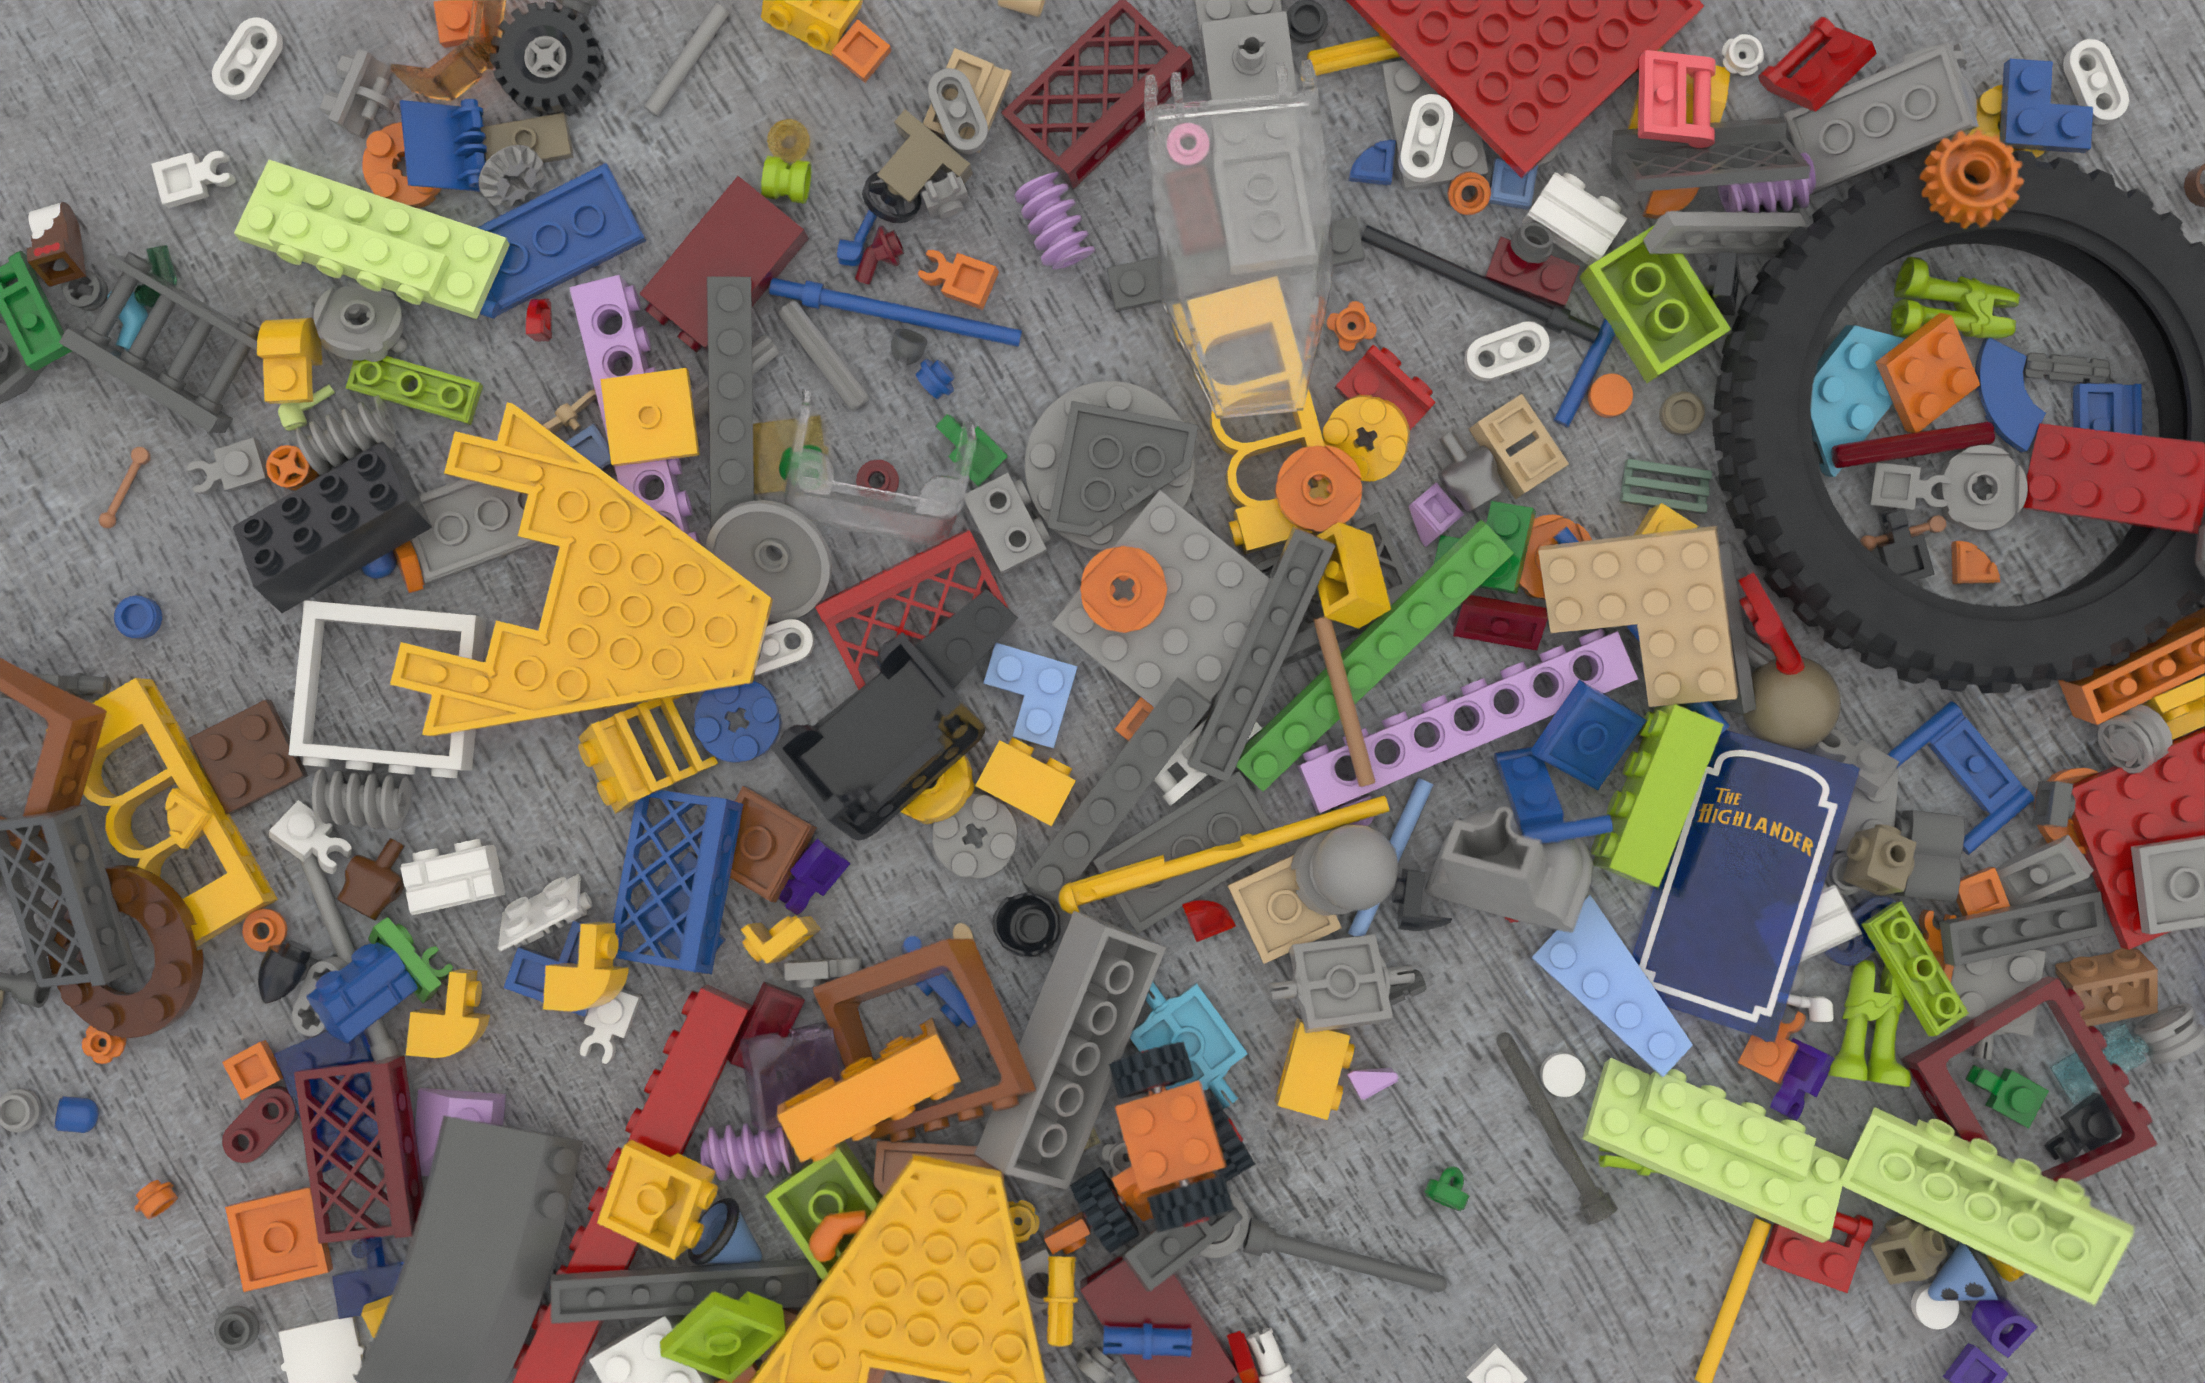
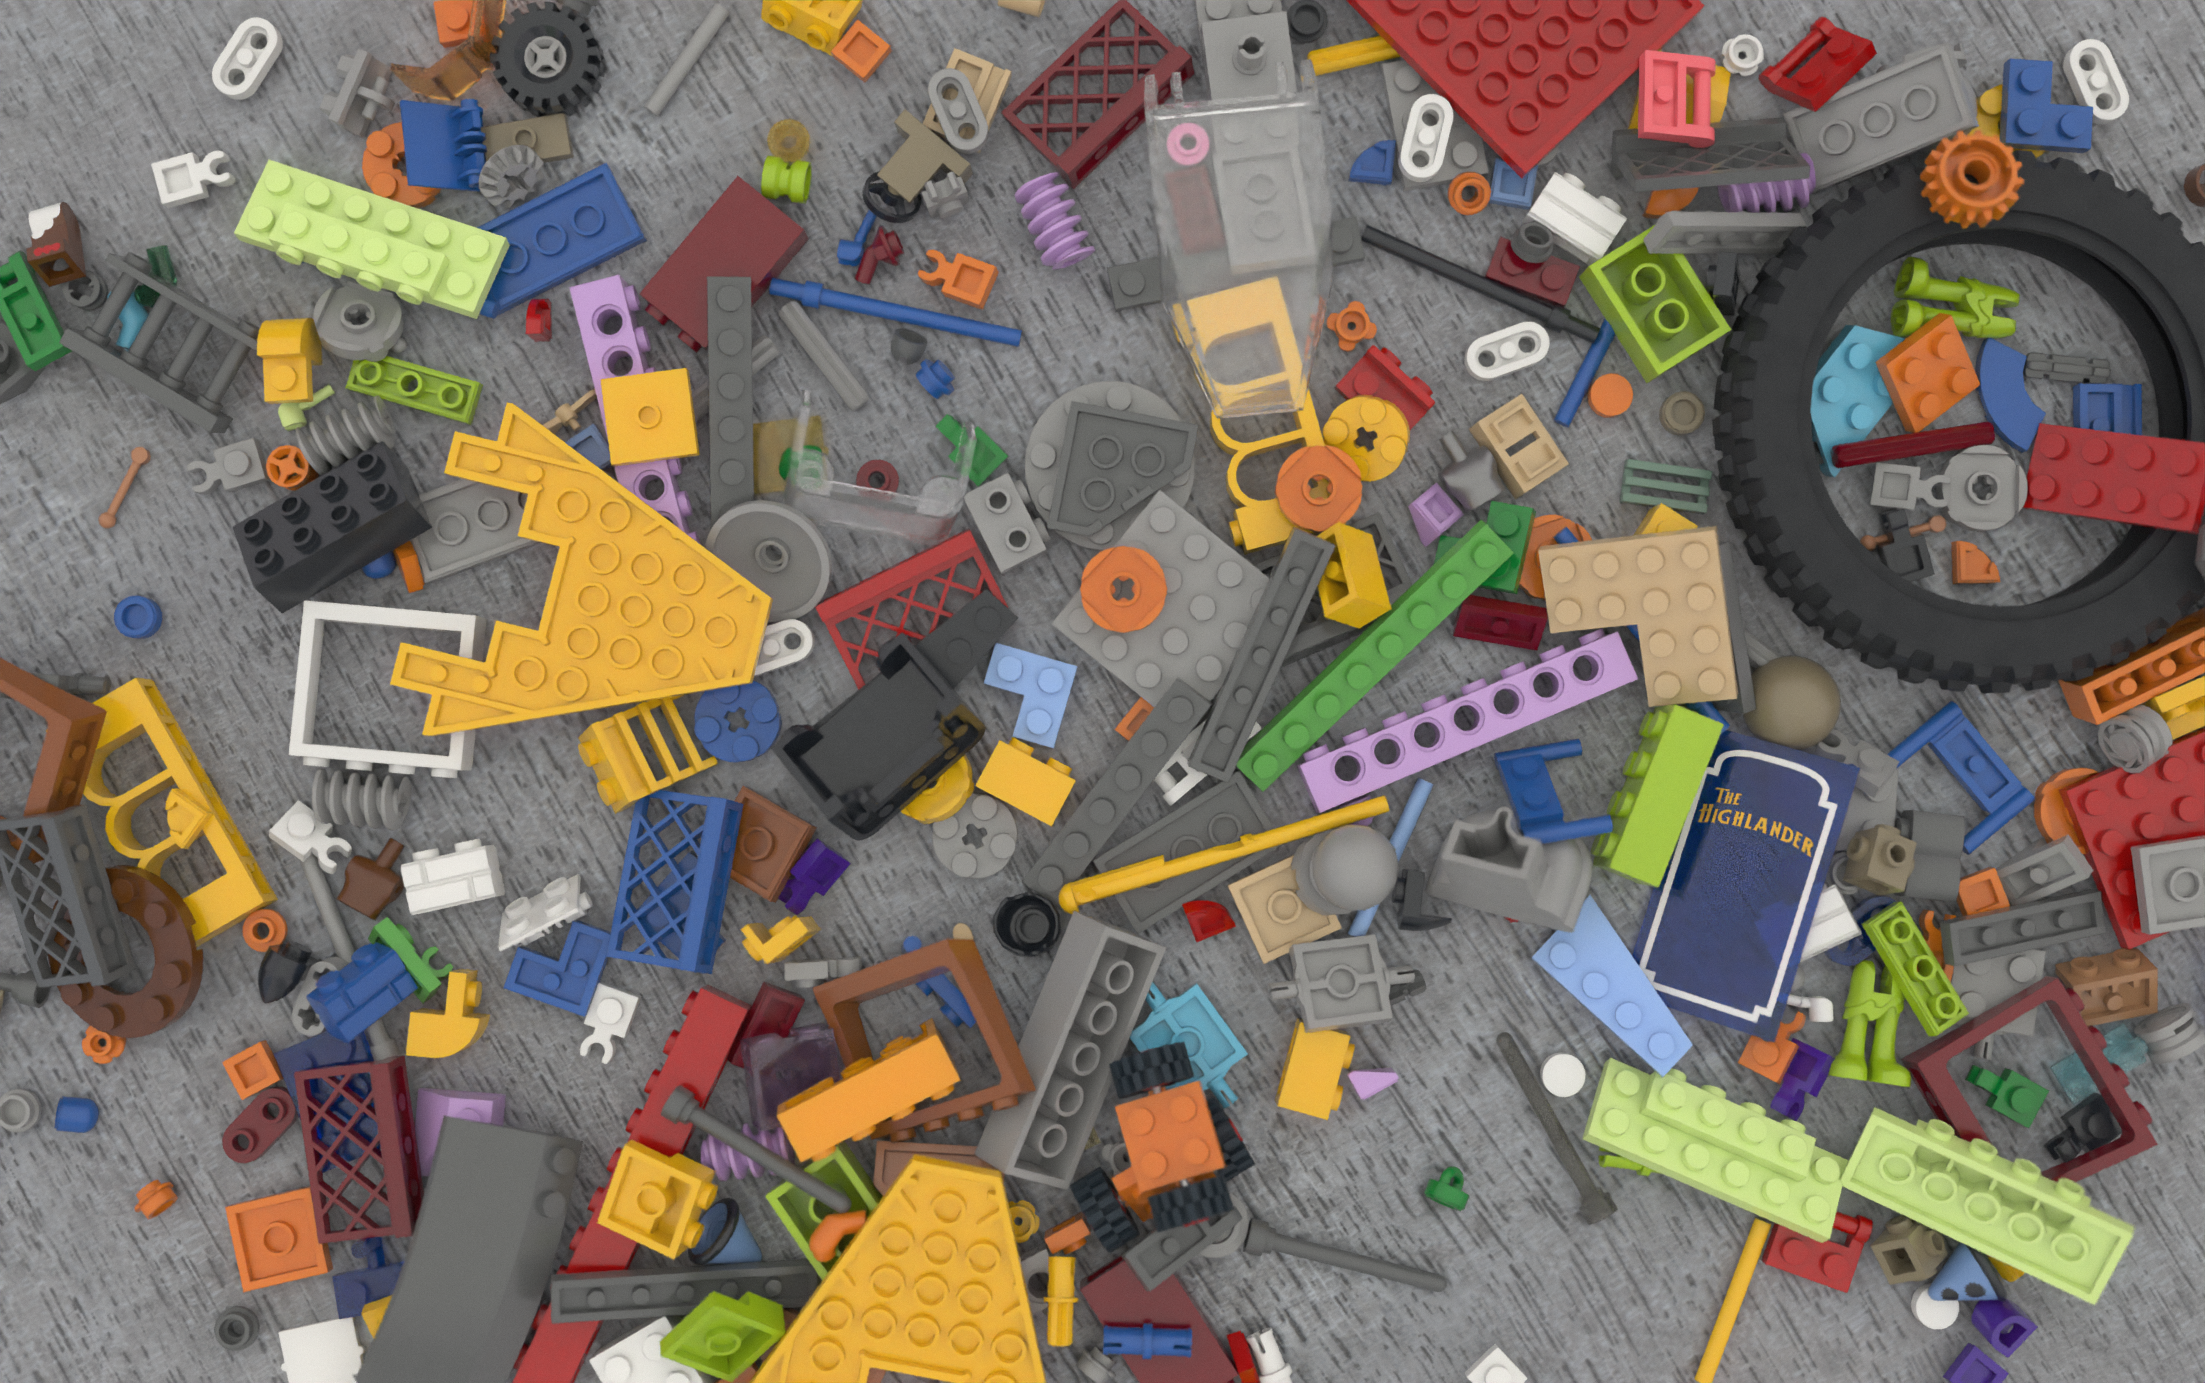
(248, 756): reddish brown plate -> none
(593, 979): yellow brick -> none
(684, 1108): none -> dark grey piece
(1344, 701): medium nougat bar -> none
(1588, 735): blue plate -> none
(1769, 626): red plate -> none
(2053, 804): dark grey plate -> none

